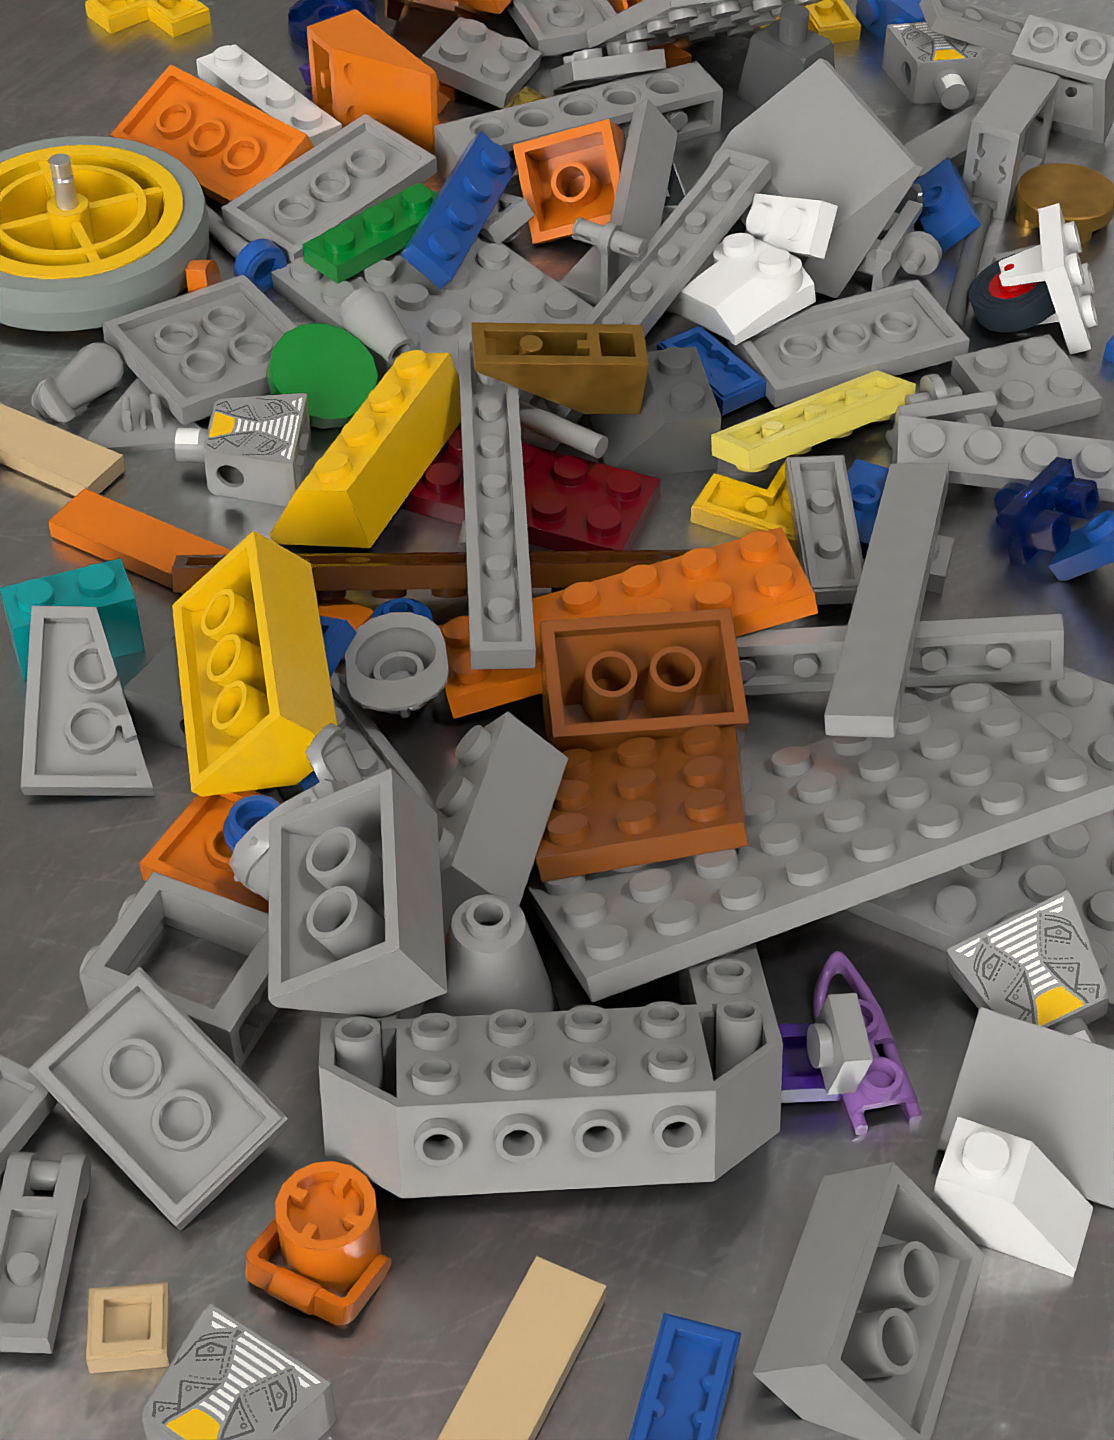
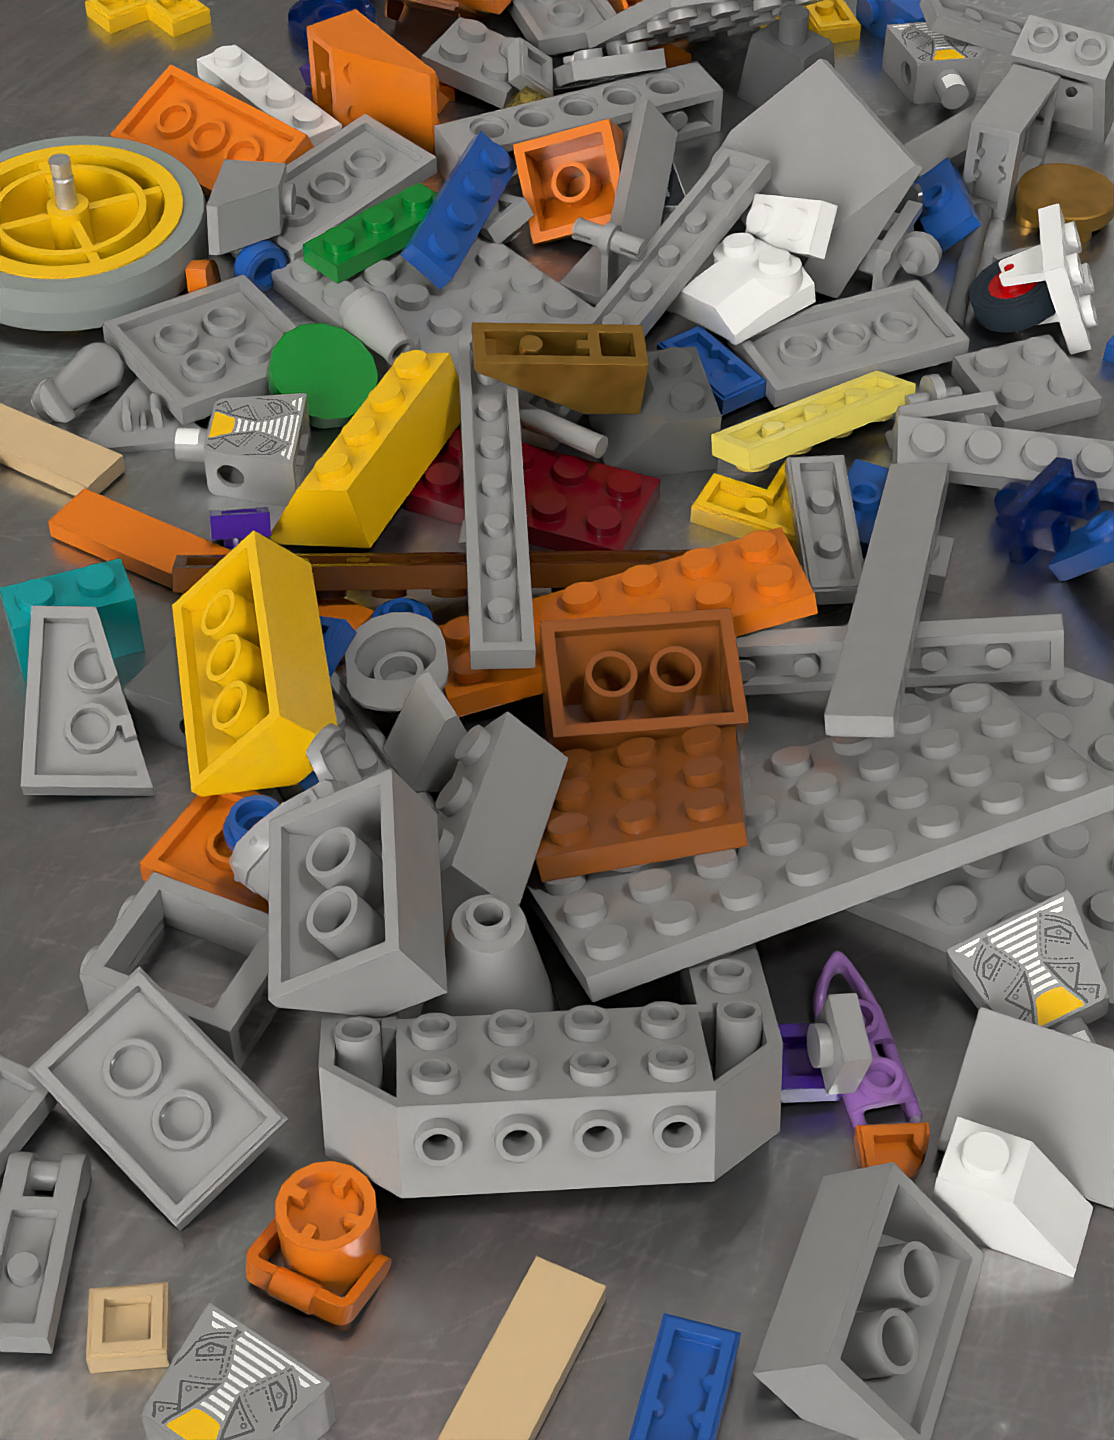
(237, 524): none -> dark purple plate
(248, 204): none -> light grey slope
(425, 737): none -> light grey slope
(529, 67): none -> light grey tile
(897, 1143): none -> orange tile

